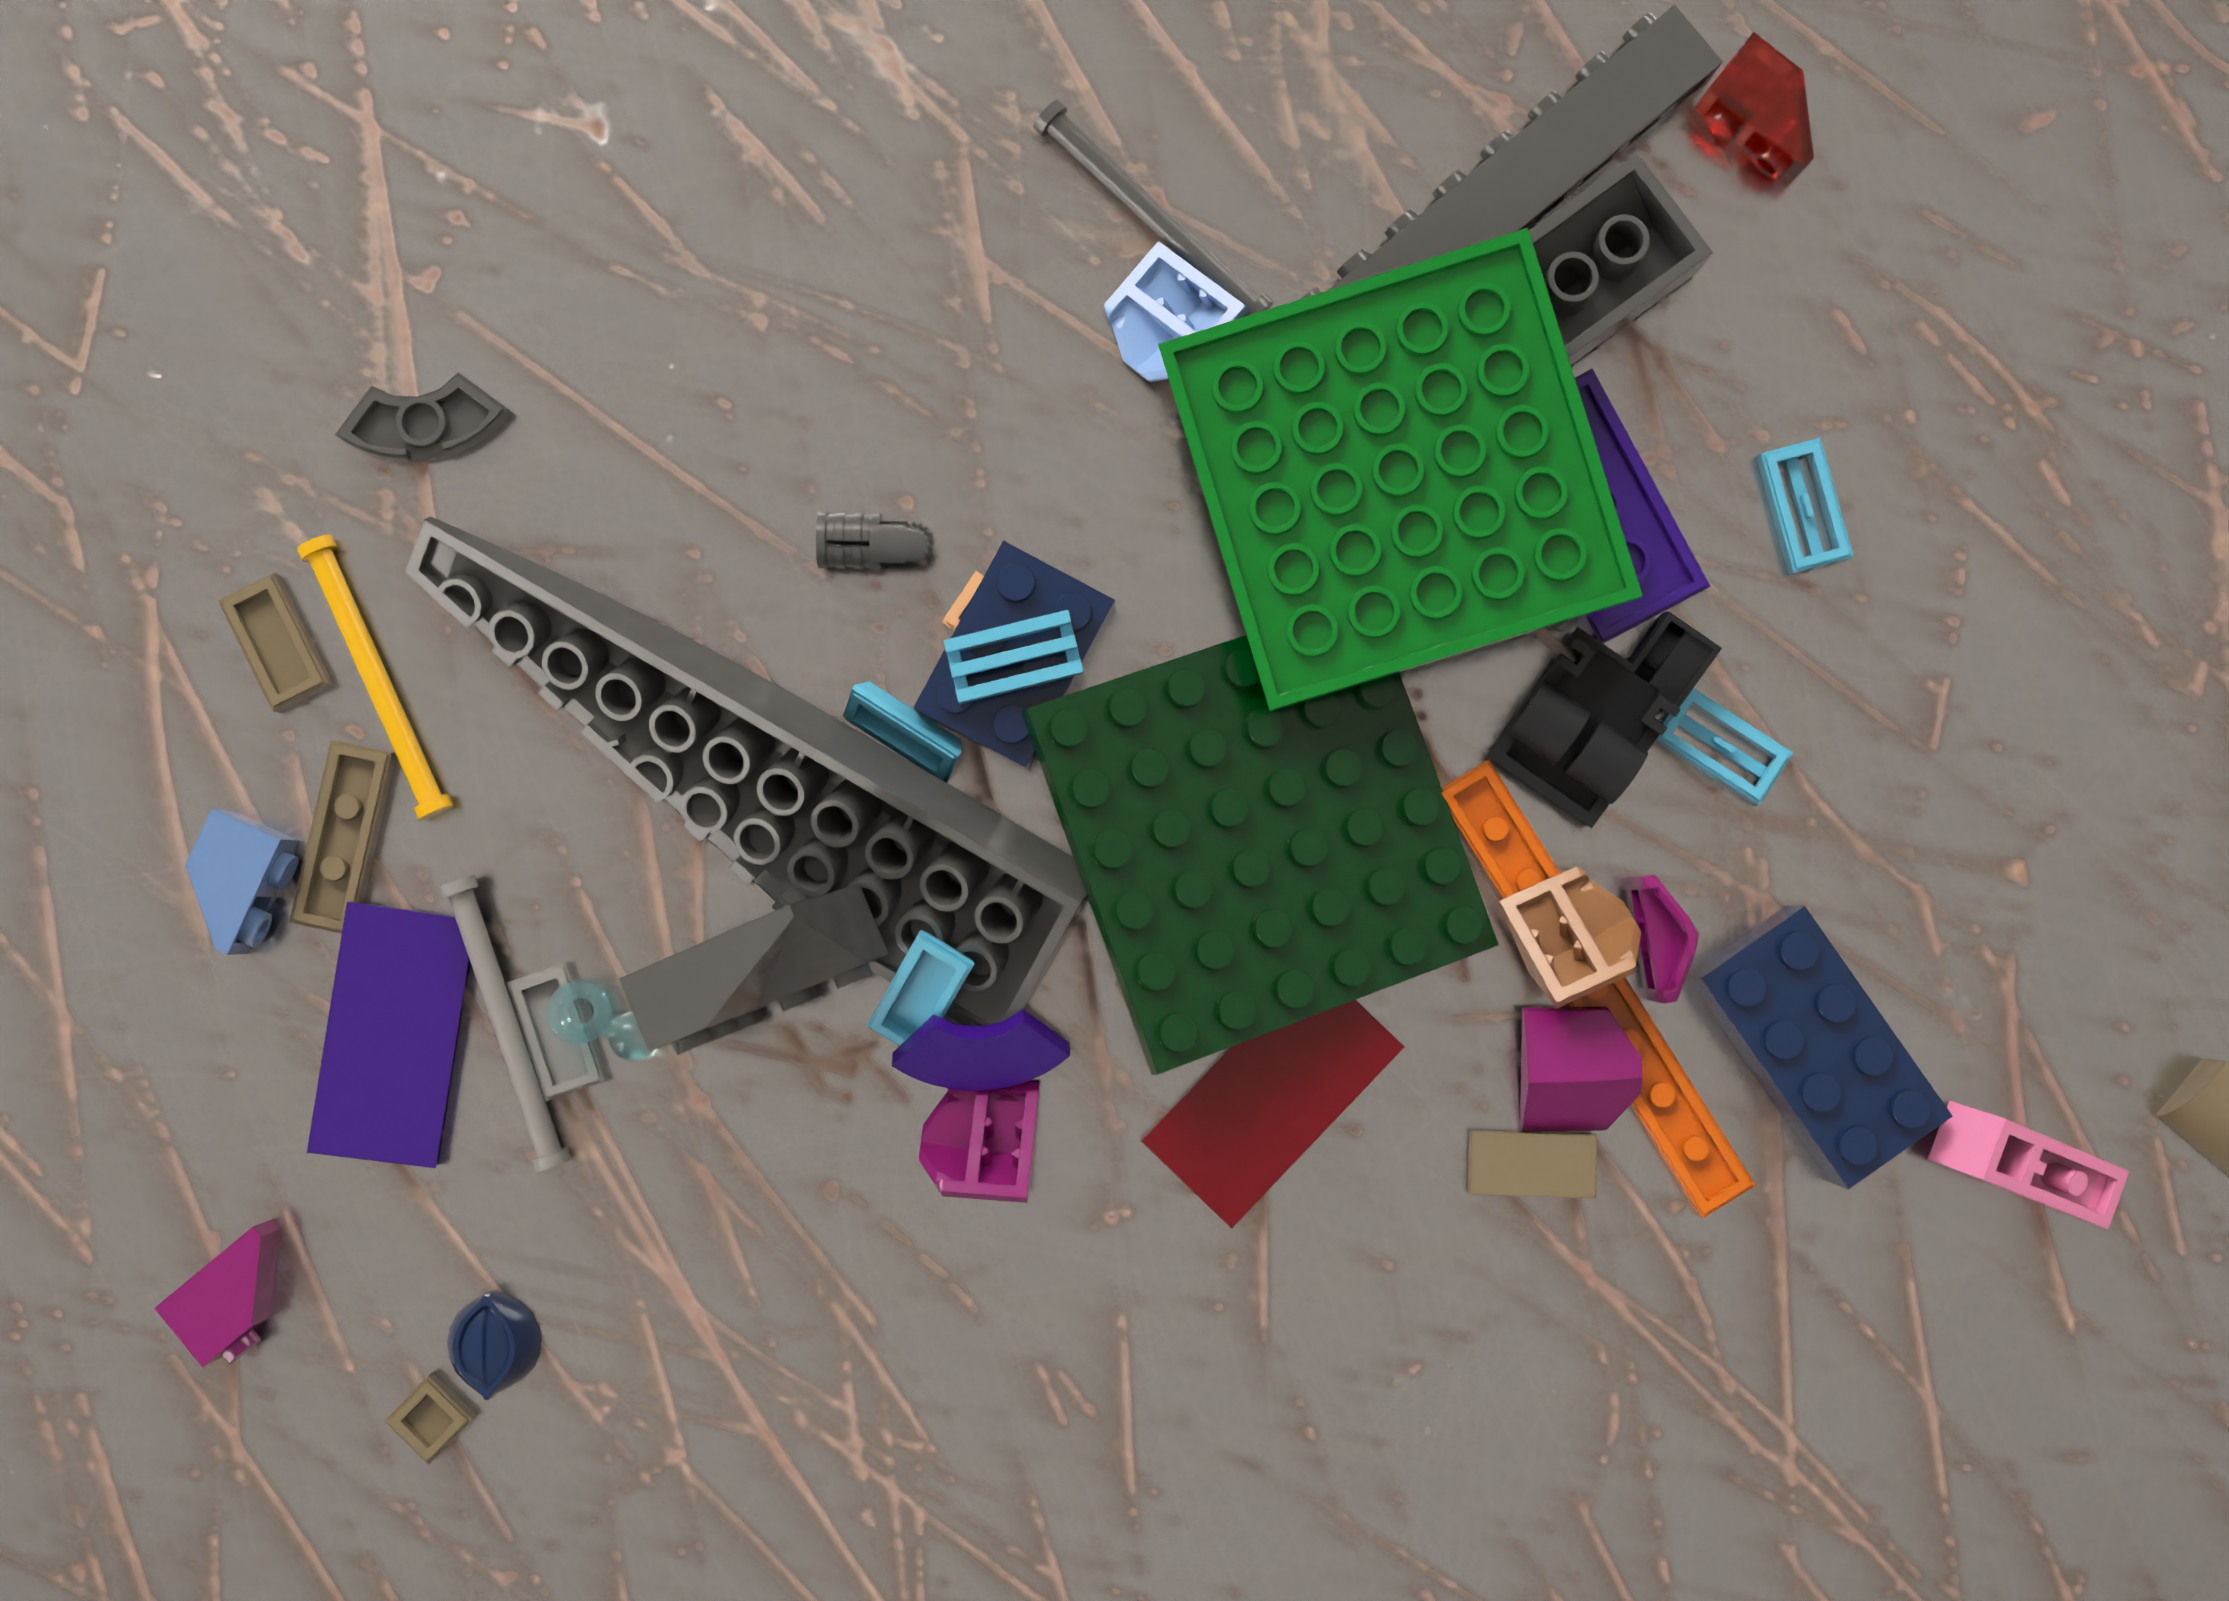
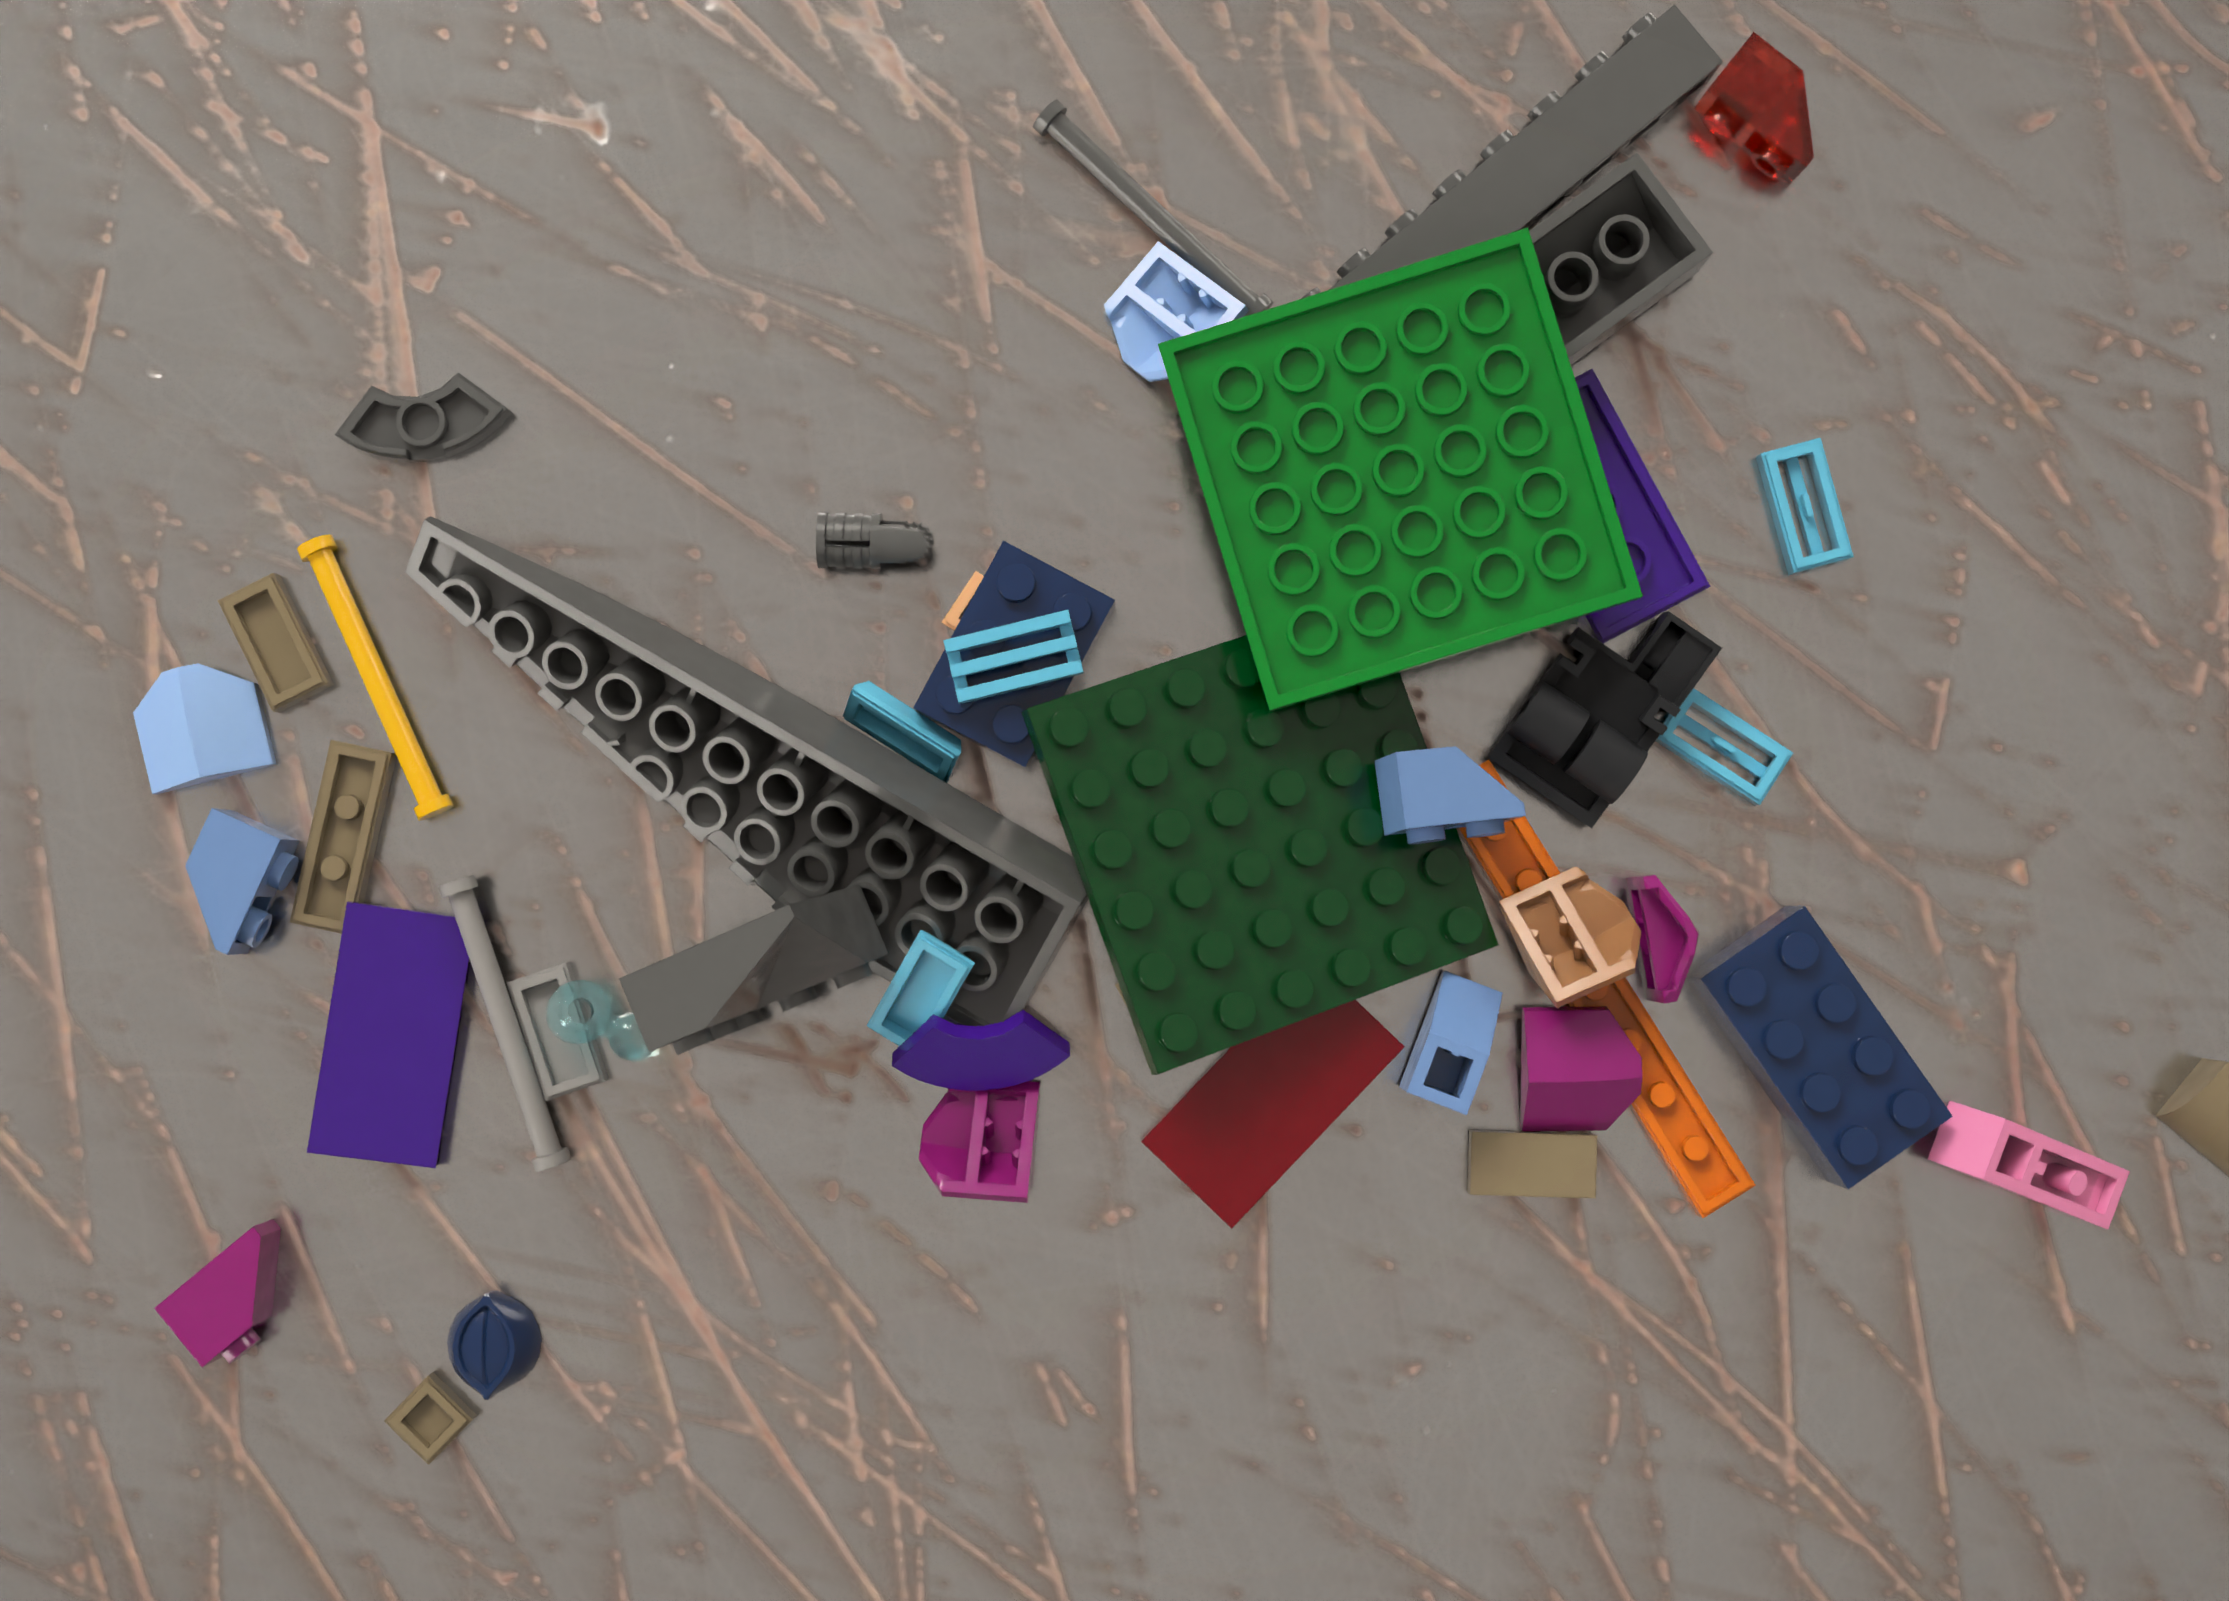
(201, 728): none -> light blue slope
(1440, 791): none -> medium blue slope
(1453, 1043): none -> medium blue slope

